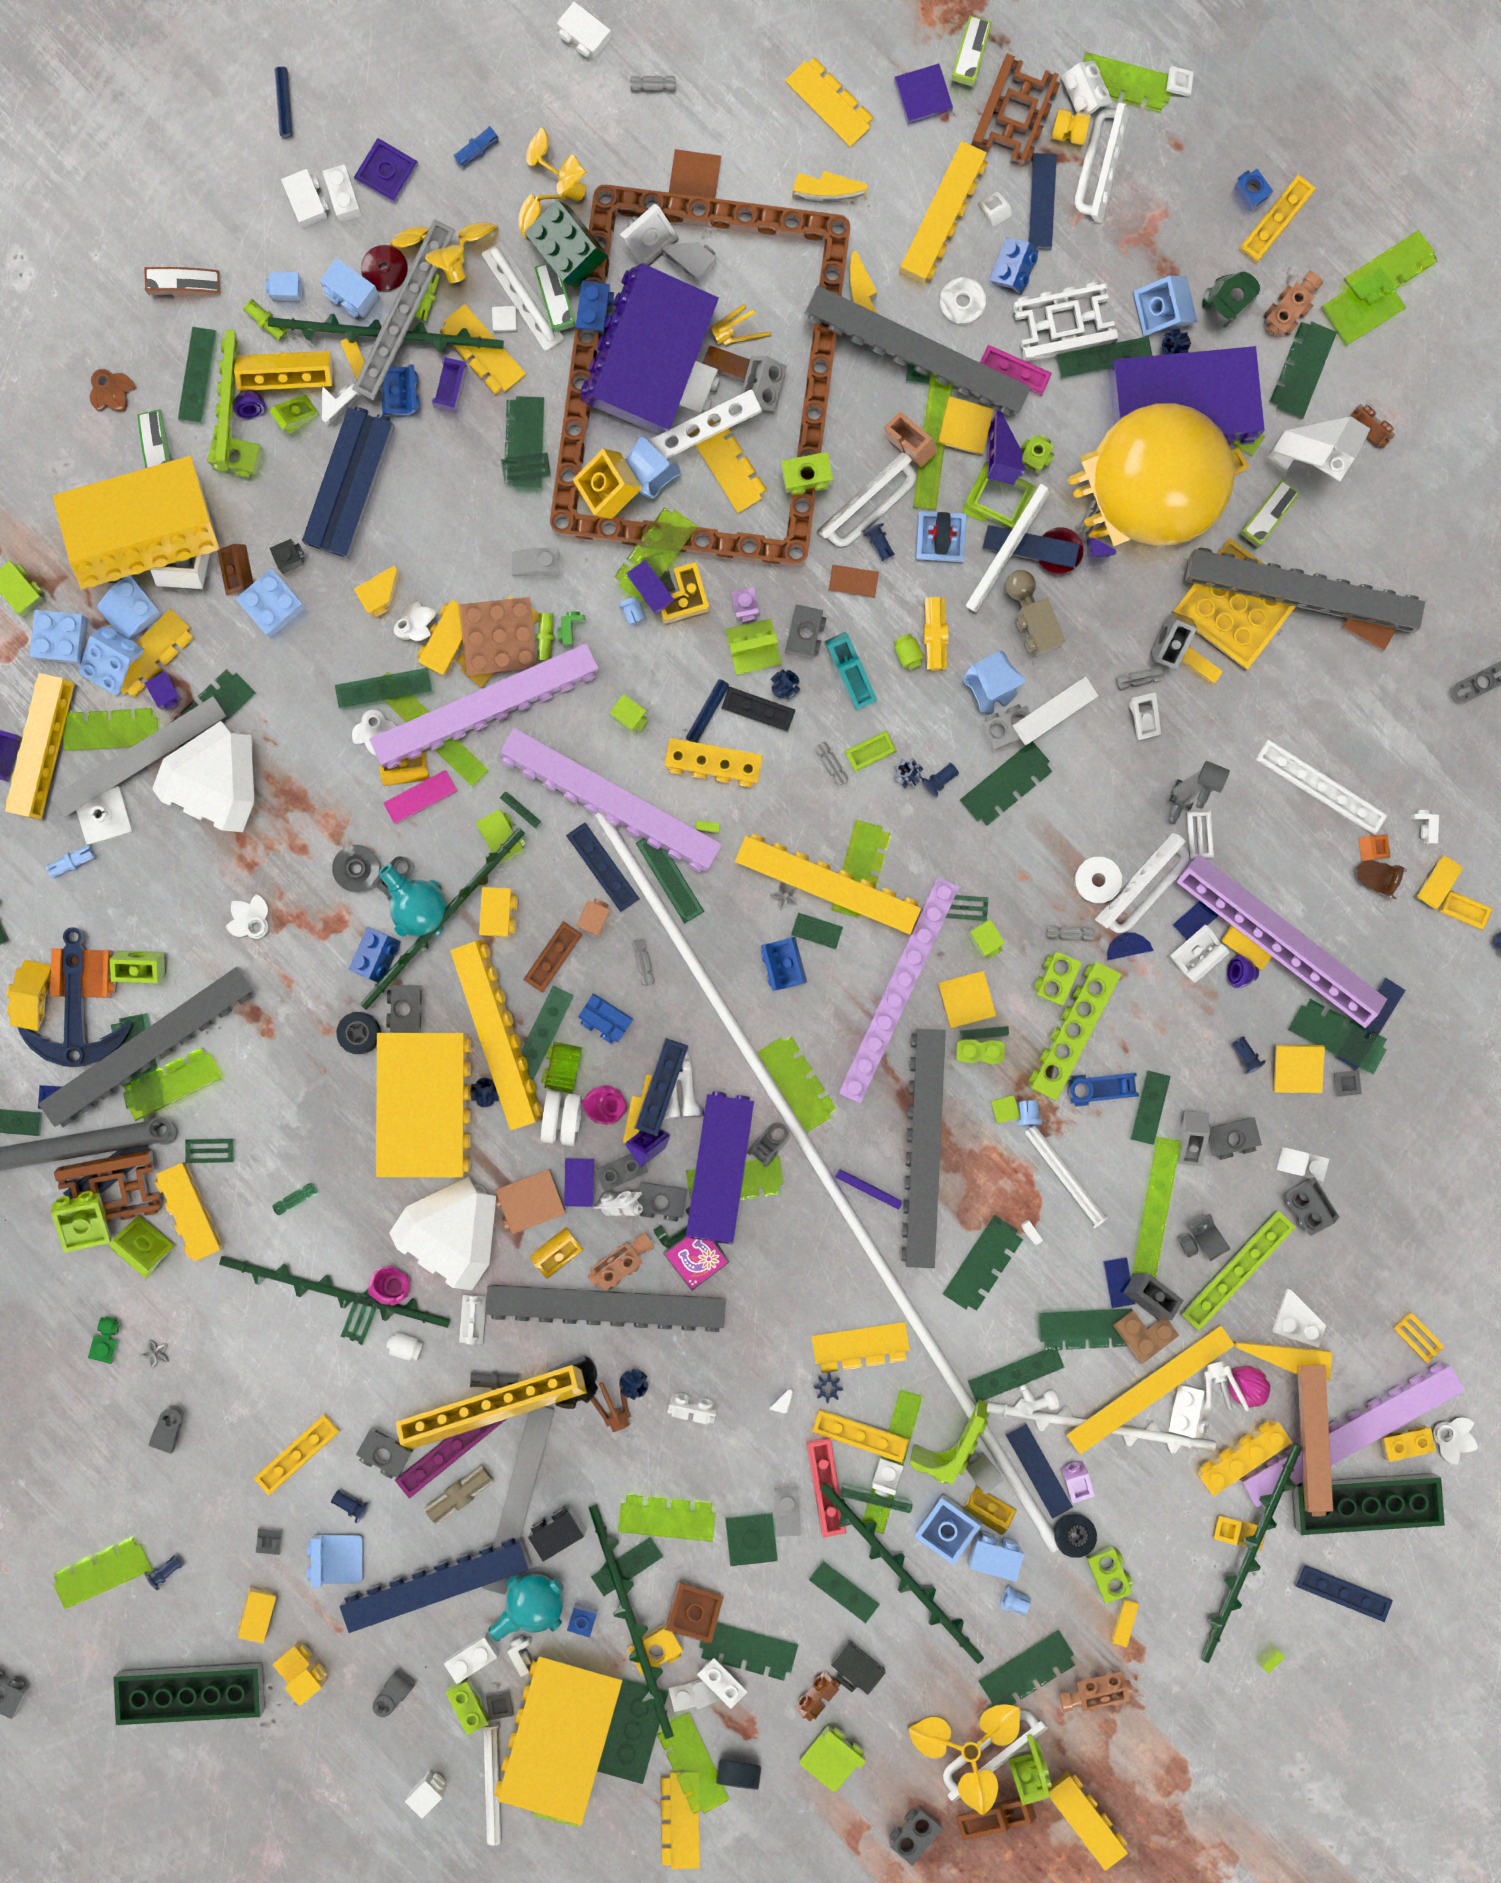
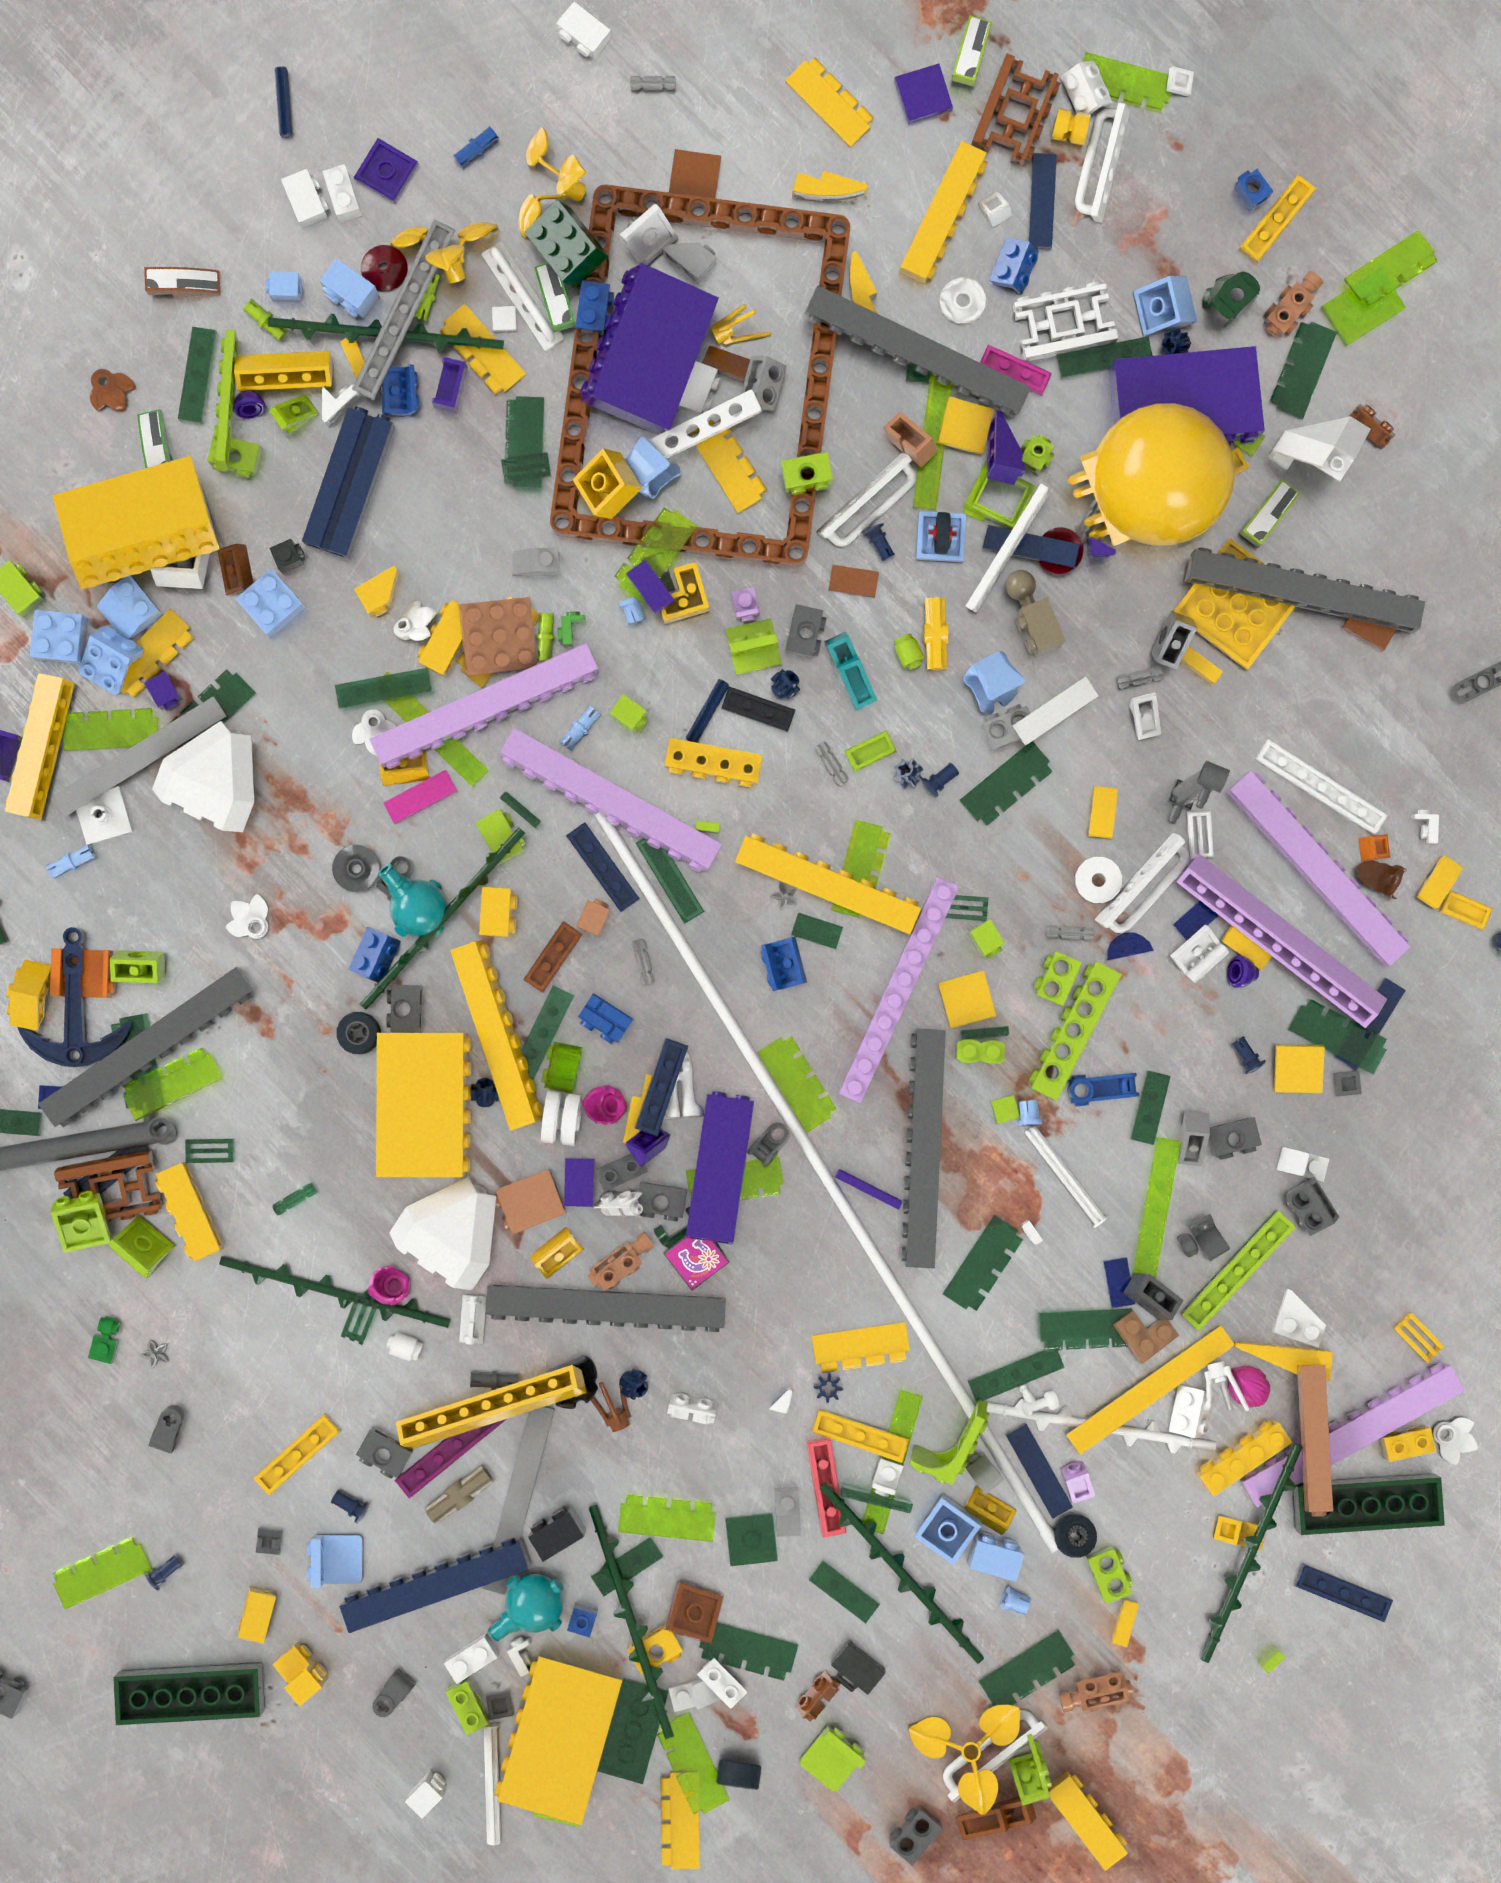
(580, 727): none -> light blue pin
(1103, 812): none -> yellow slope
(1319, 869): none -> lavender brick

